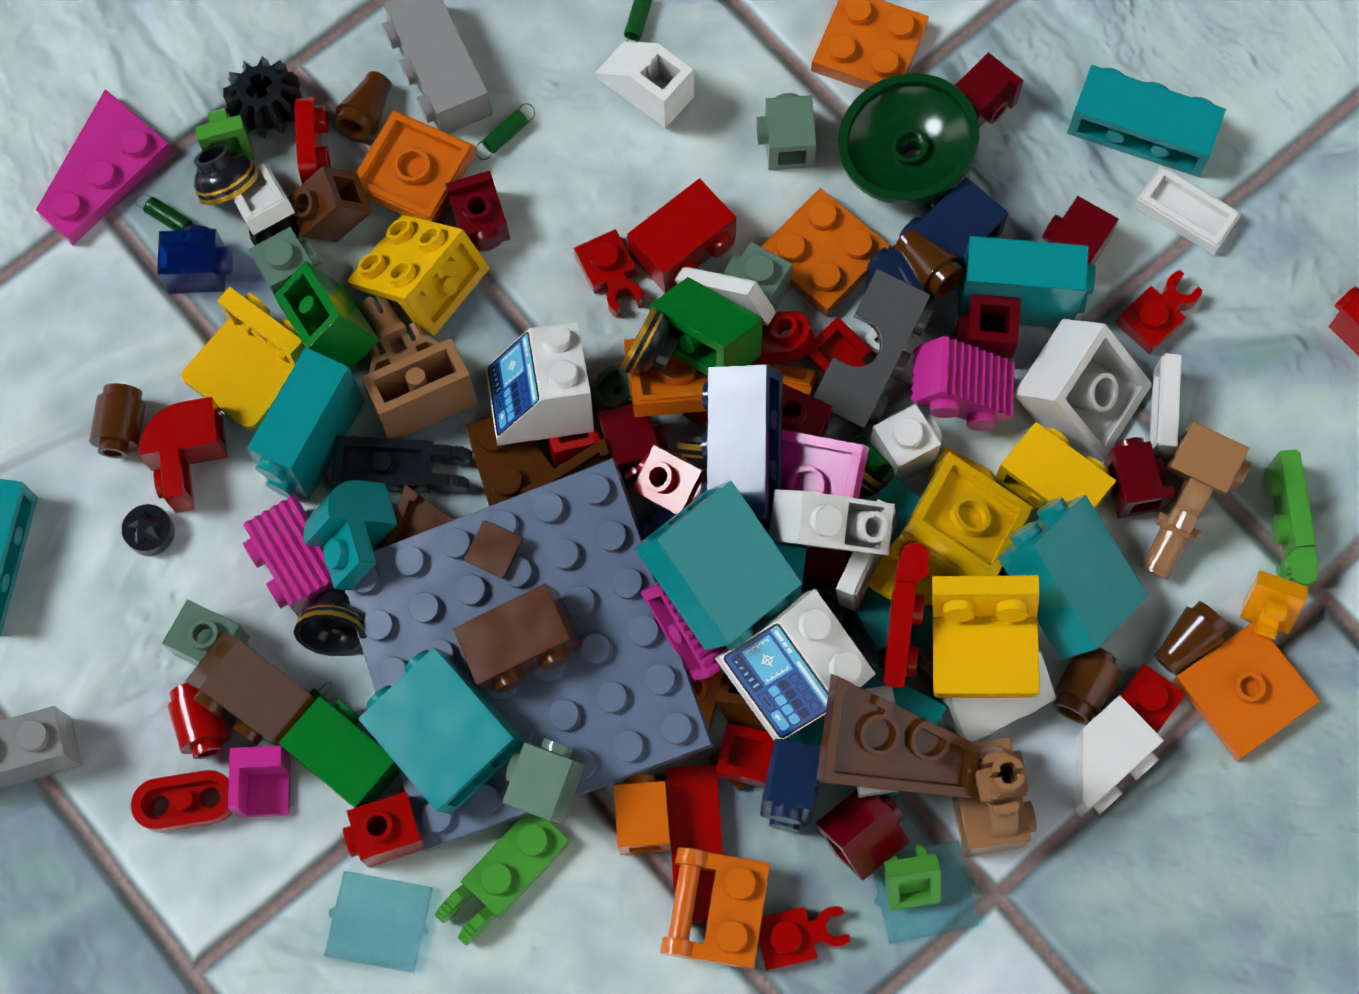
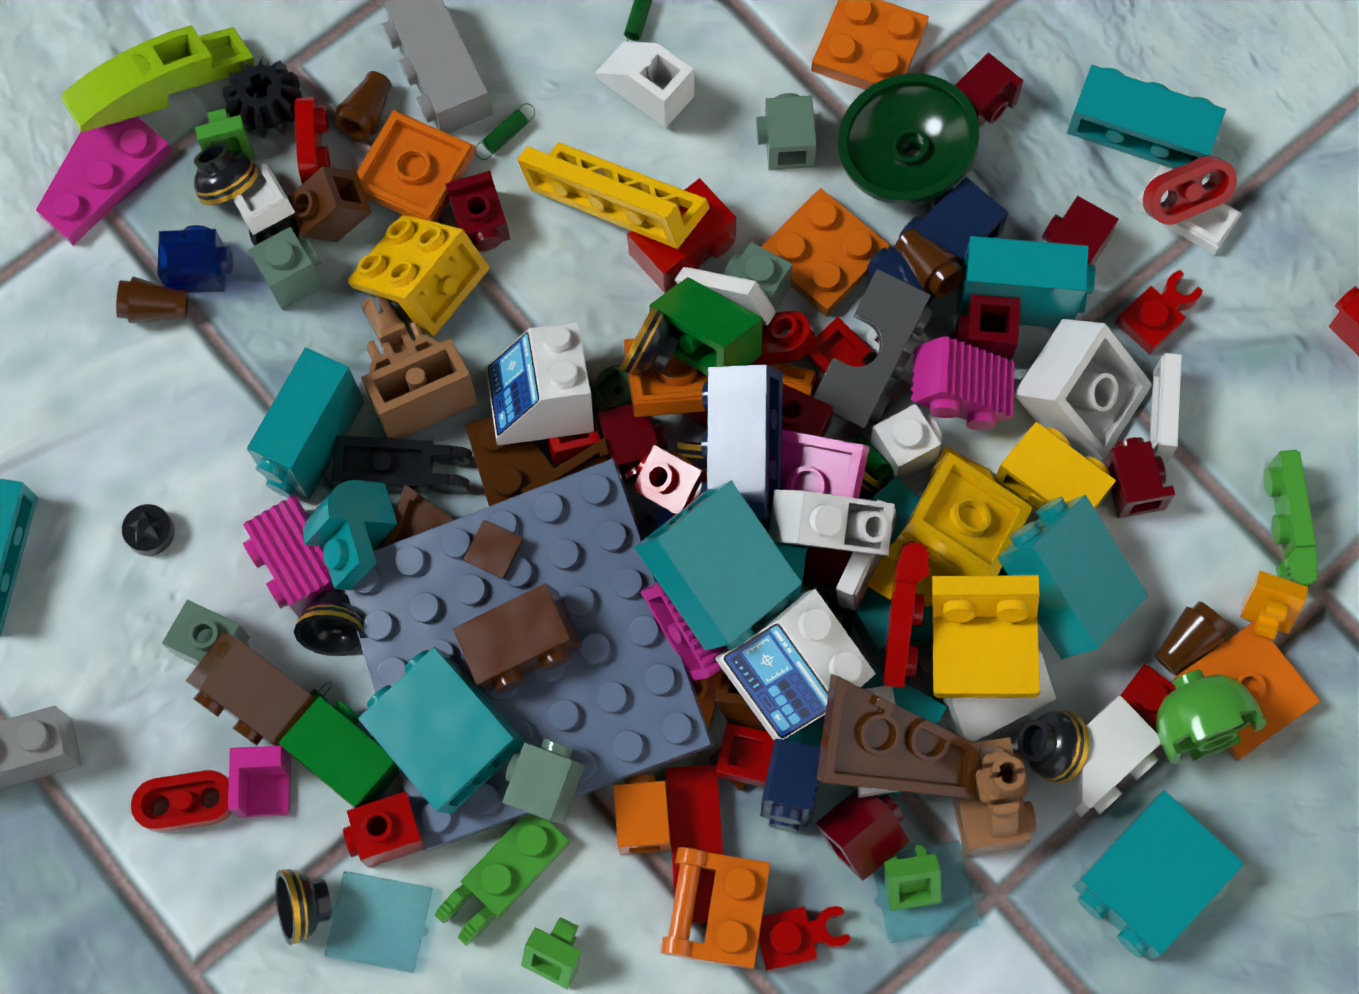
(117, 420): reddish brown brick -> none
(147, 73): none -> lime slope
(148, 301): none -> reddish brown cone
(165, 214): green piece -> none
(180, 437): red brick -> none
(194, 726): red brick -> none
(245, 360): yellow bracket -> none
(300, 904): none -> black piece
(325, 316): green brick -> none
(553, 953): none -> bright green tile
(608, 267): red plate -> none
(613, 193): none -> yellow fence
(1055, 745): none -> black piece
(1086, 685): reddish brown brick -> none
(1156, 877): none -> teal brick
(1185, 190): none -> red plate
(1205, 715): none -> bright green cylinder
(1208, 466): medium nougat brick -> none

